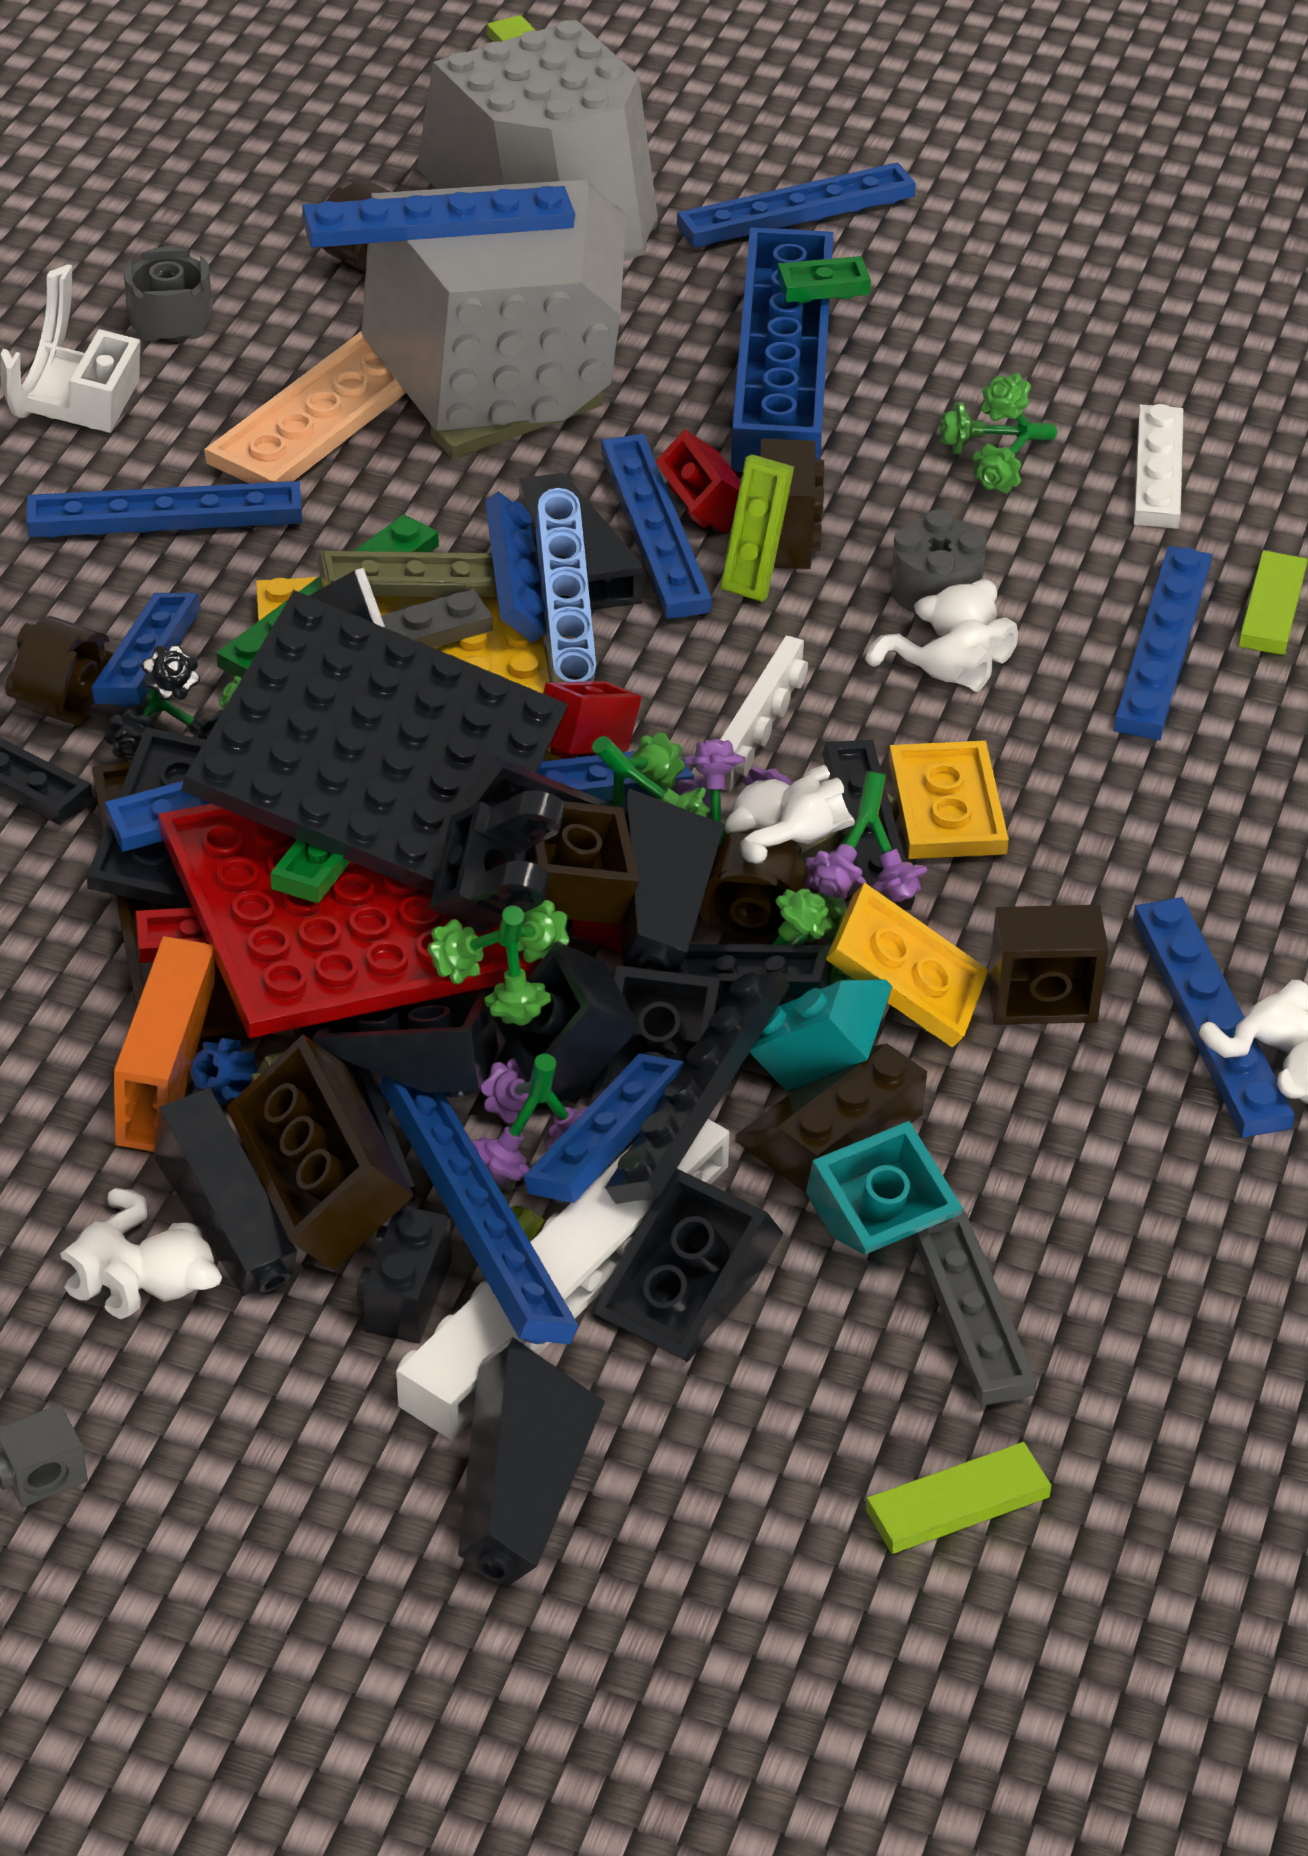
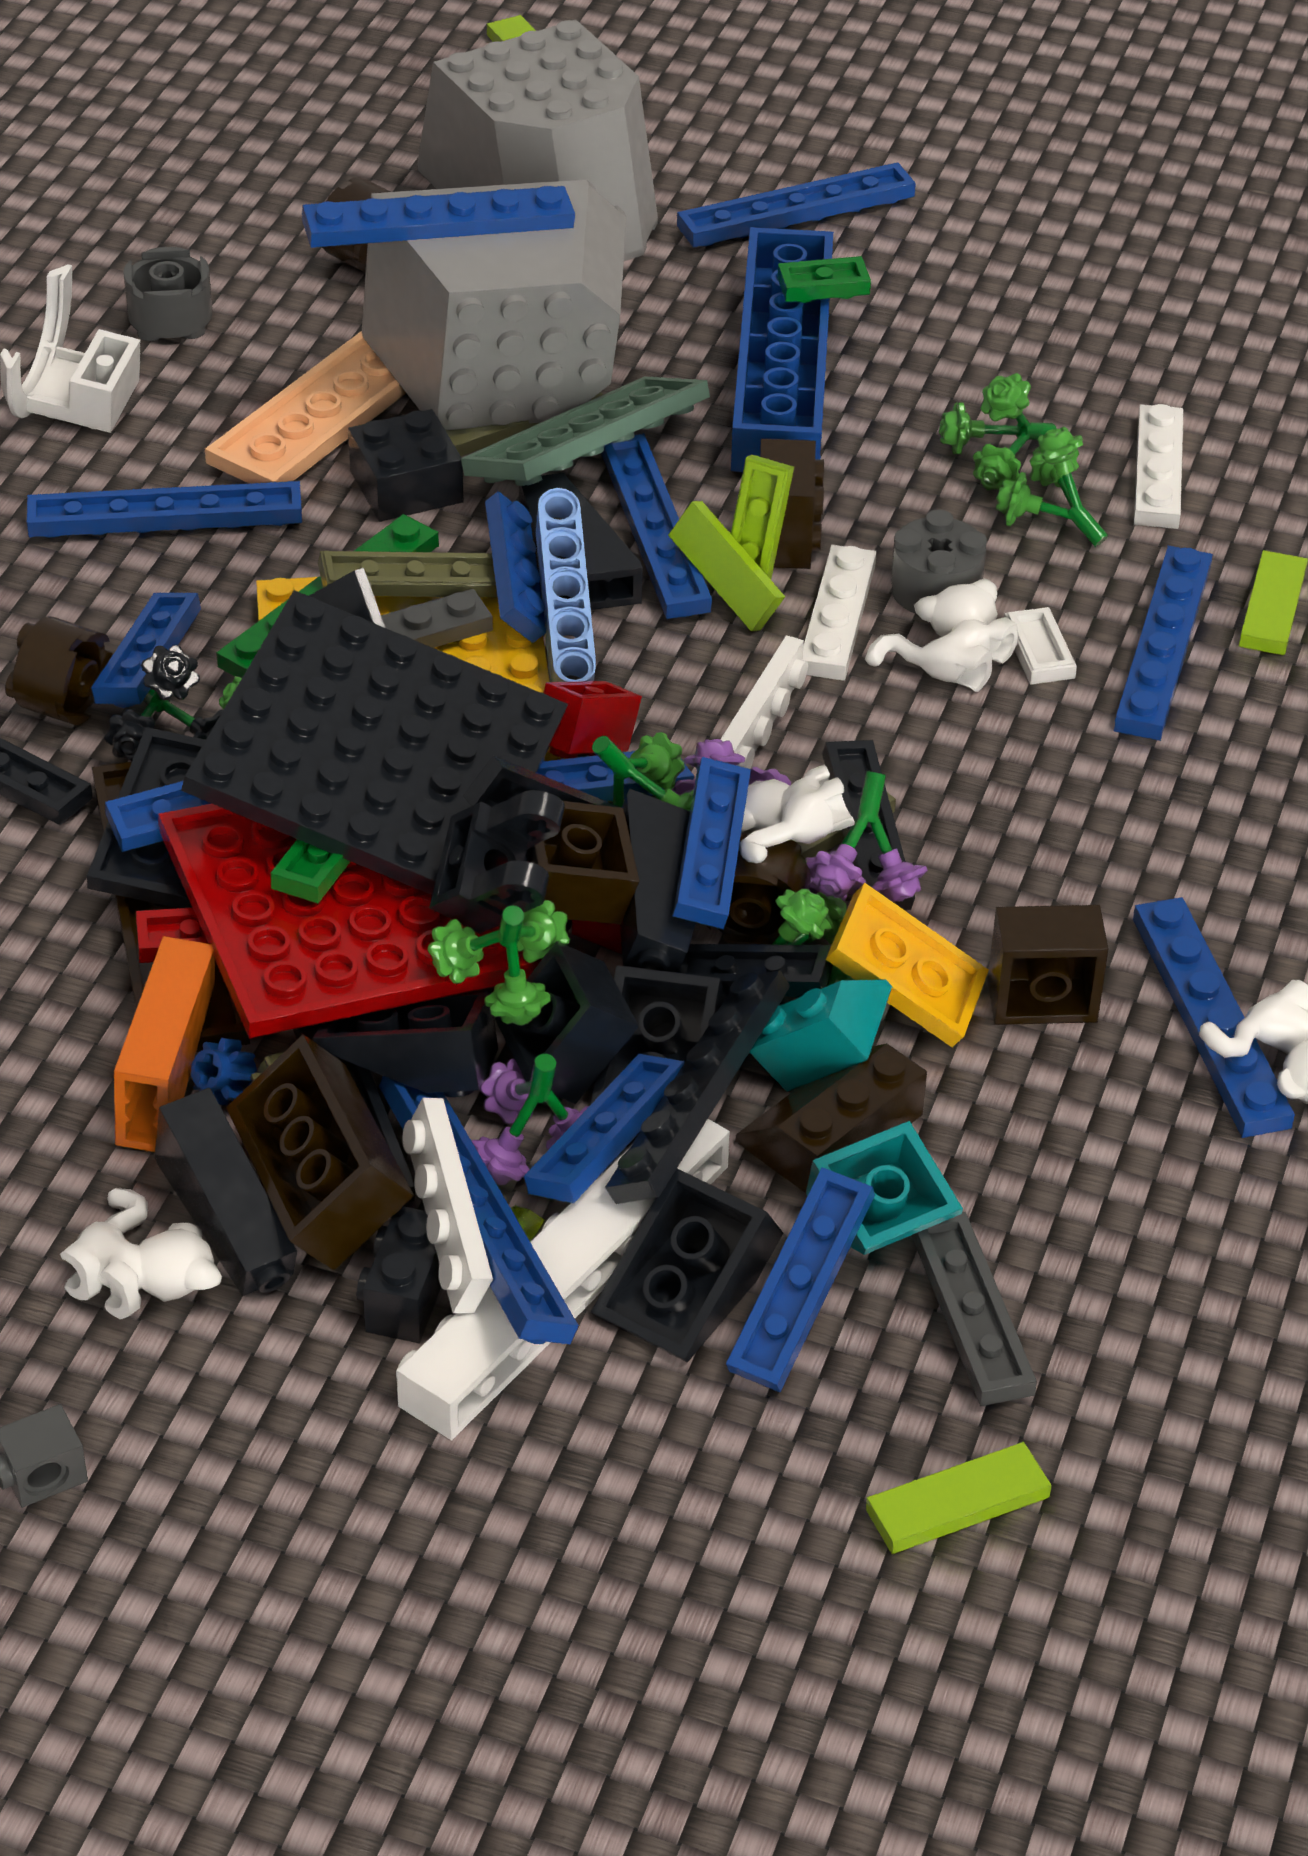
(405, 464): none -> black brick
(449, 1208): none -> white plate
(521, 1460): black slope -> none
(585, 430): none -> sand green plate
(701, 481): red brick -> none
(712, 843): none -> blue plate
(726, 566): none -> lime tile
(800, 1279): none -> blue plate
(838, 611): none -> white plate
(948, 800): yellow plate -> none
(1042, 647): none -> white tile
(1051, 463): none -> bright green plant

